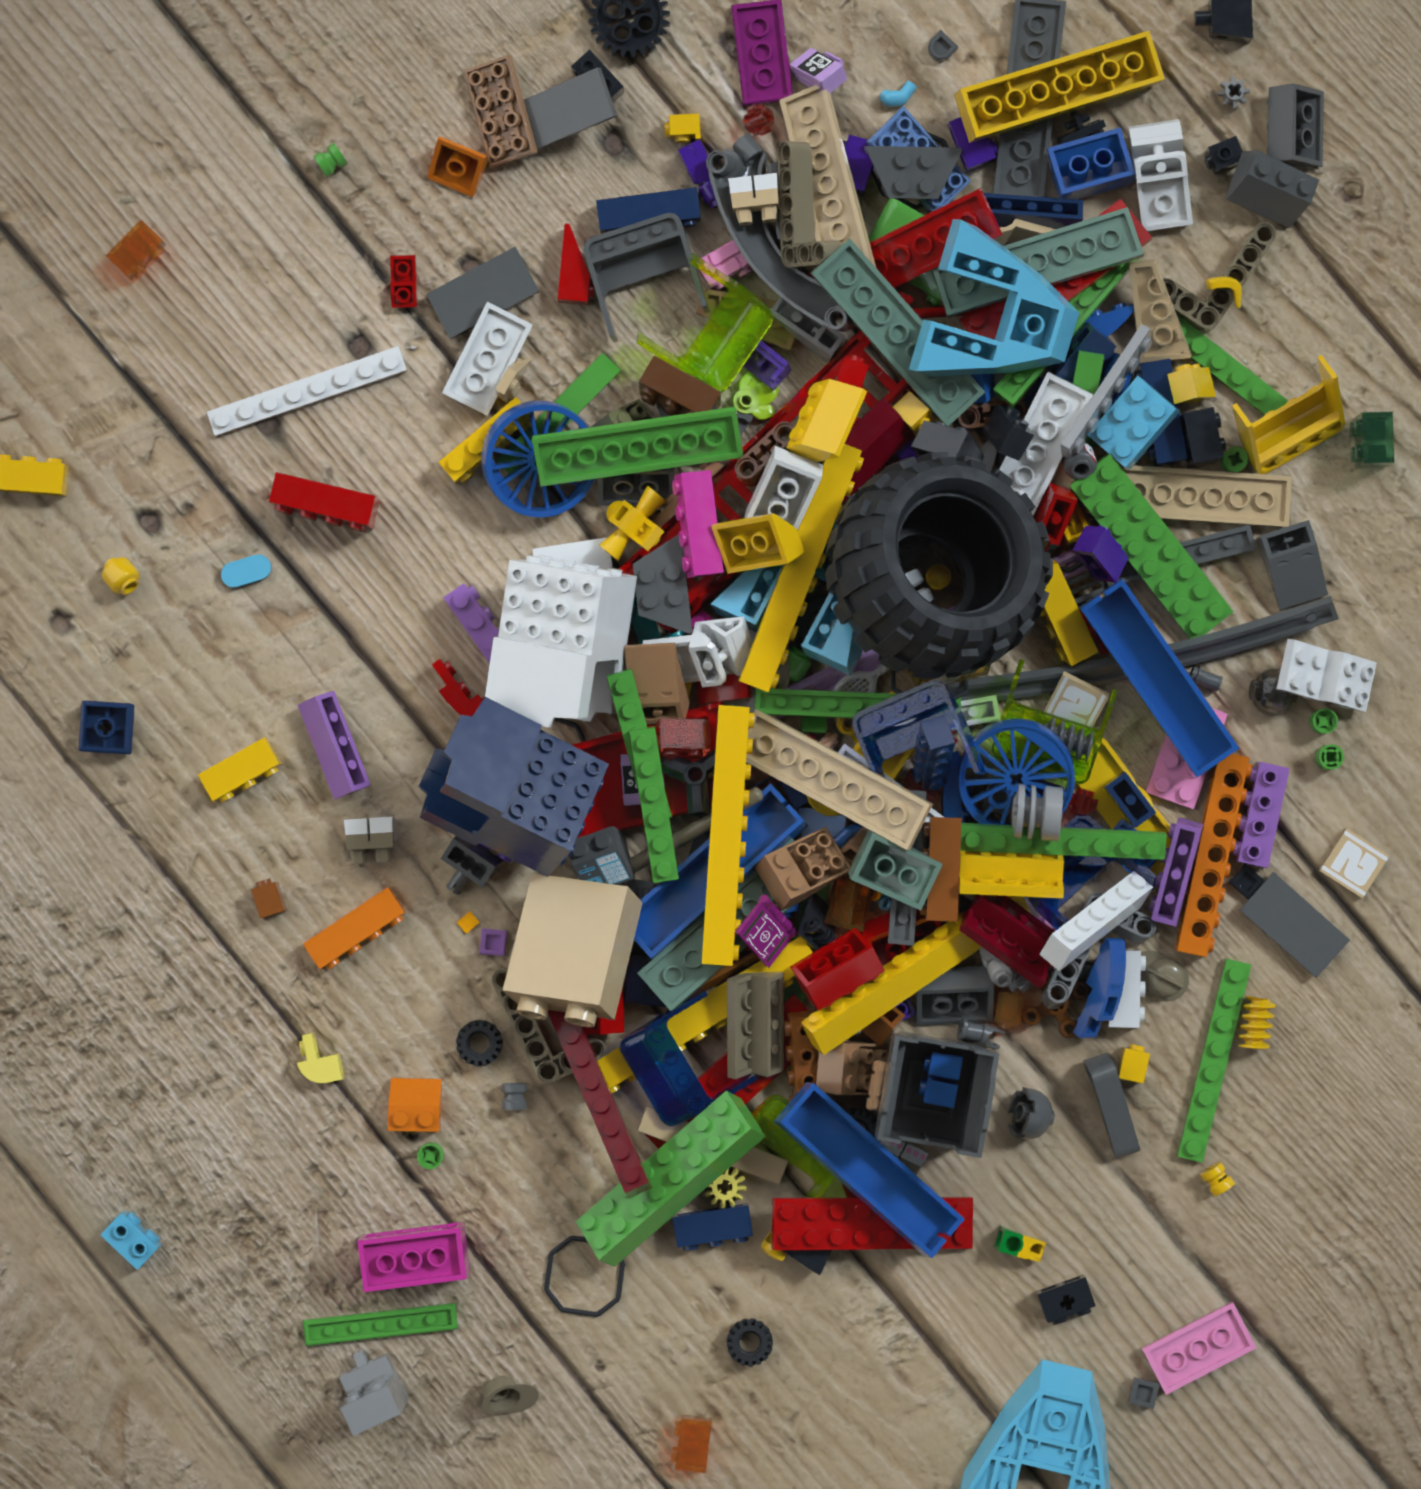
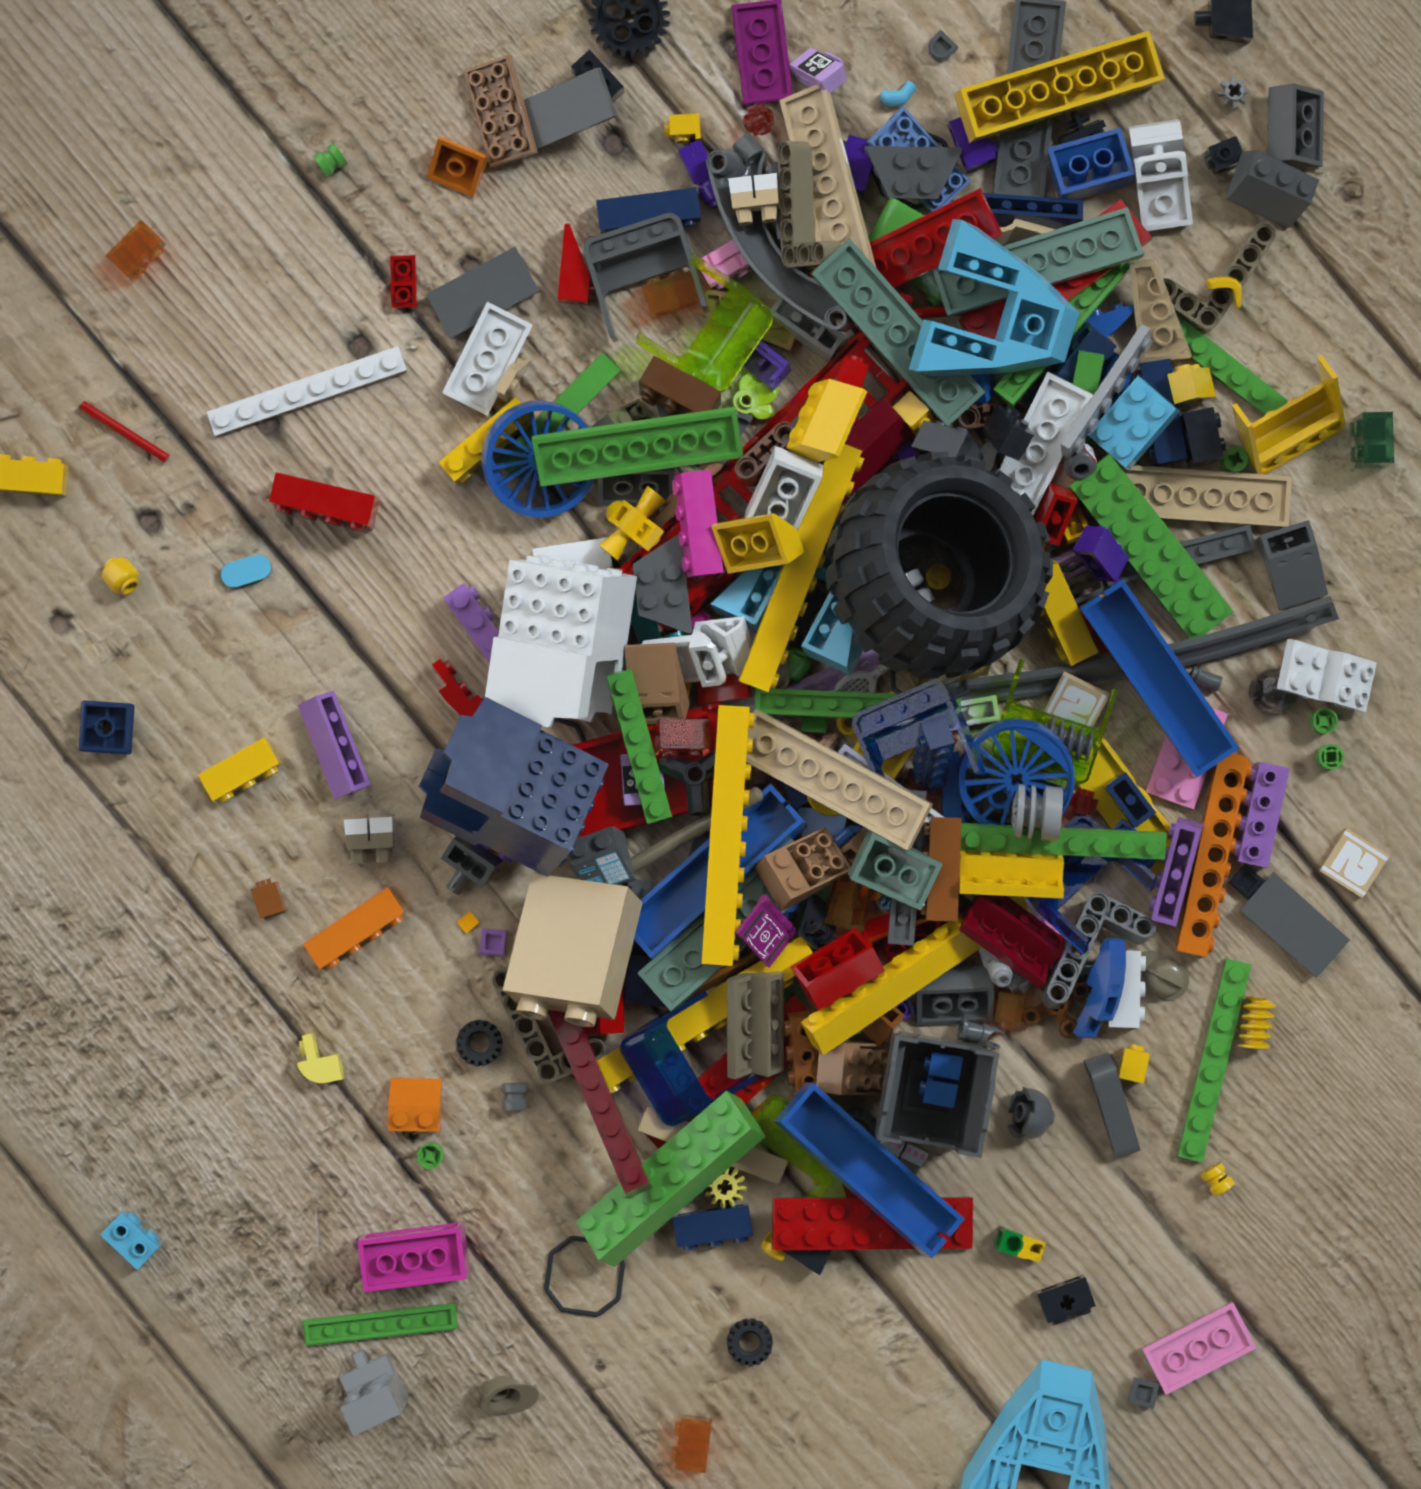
(124, 431): none -> red bar
(654, 804): bright green plate -> none
(670, 293): none -> clear orange brick
(876, 1085): light nougat axle -> none
(1096, 920): white brick -> none

